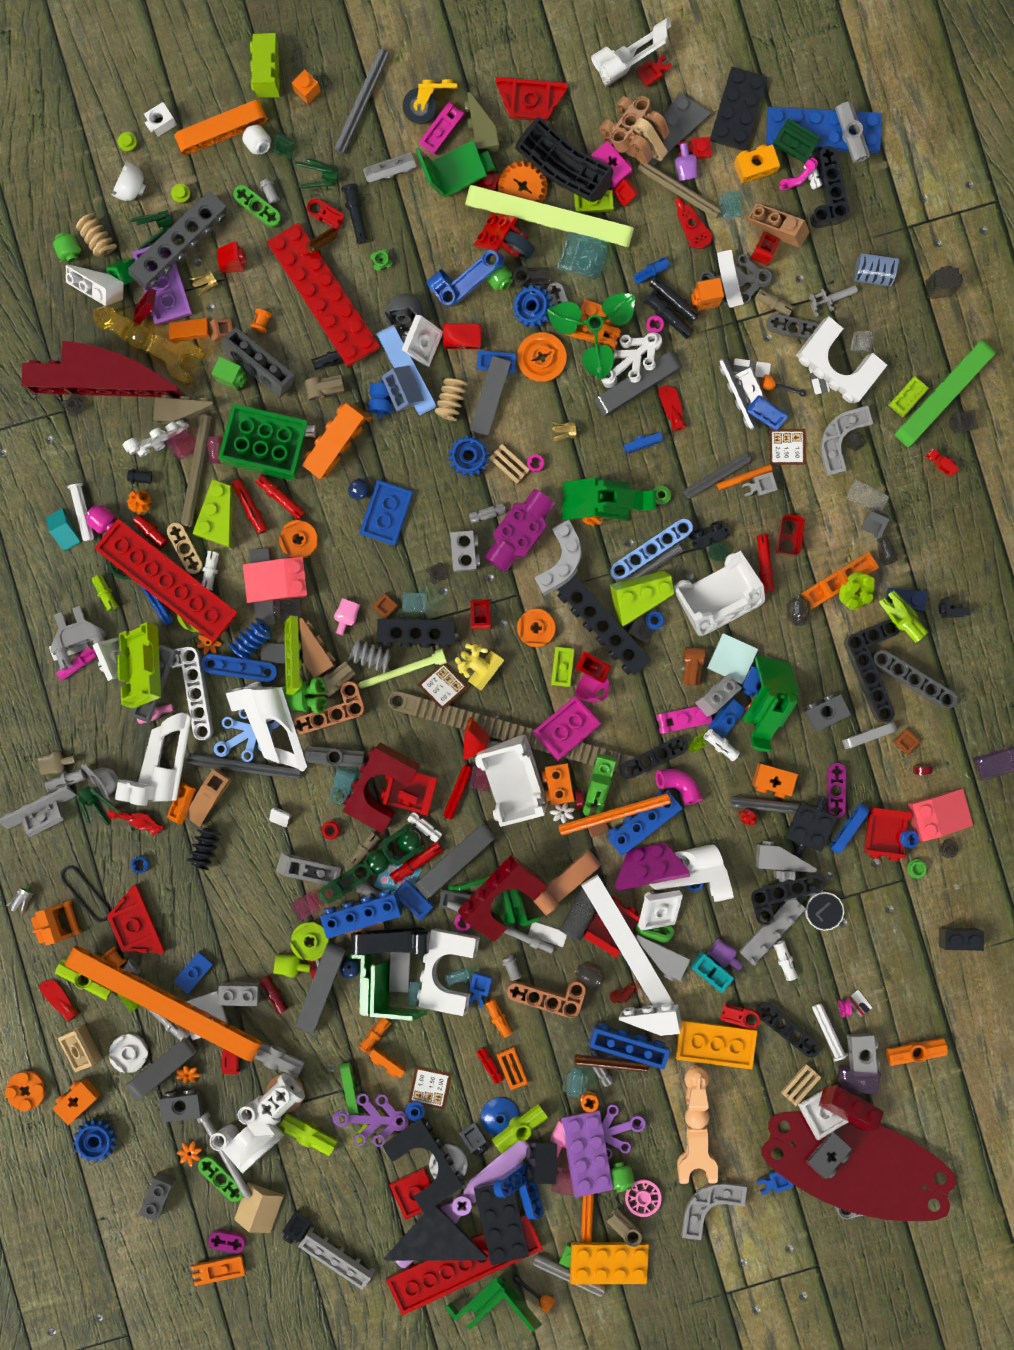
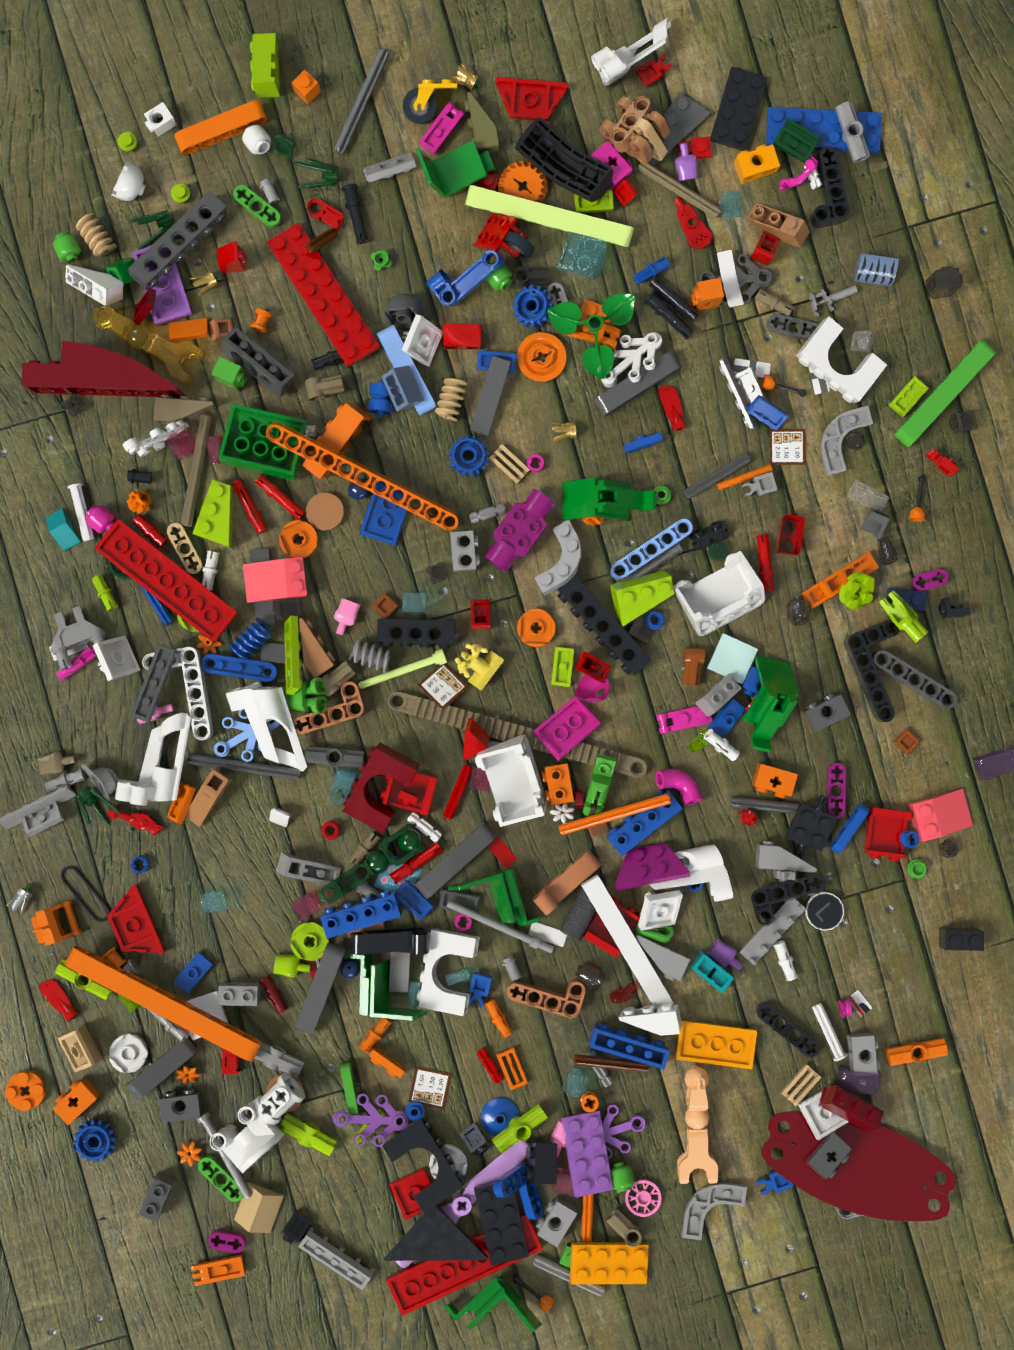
(139, 665): lime piece -> none
(203, 848): black piece -> none
(213, 901): none -> clear light blue panel
(324, 511): none -> medium nougat tile
(370, 484): none -> orange beam
(467, 78): none -> pearl gold piece
(502, 852): none -> red sticker
(510, 875): dark red arch -> none
(555, 1232): none -> light grey brick
(653, 756): black beam -> none
(656, 319): dark pink bush -> none
(737, 1015): red piece -> none
(869, 735): light grey beam -> none
(917, 513): none -> hinge
(923, 769): dark red tile -> none
(931, 584): none -> magenta beam

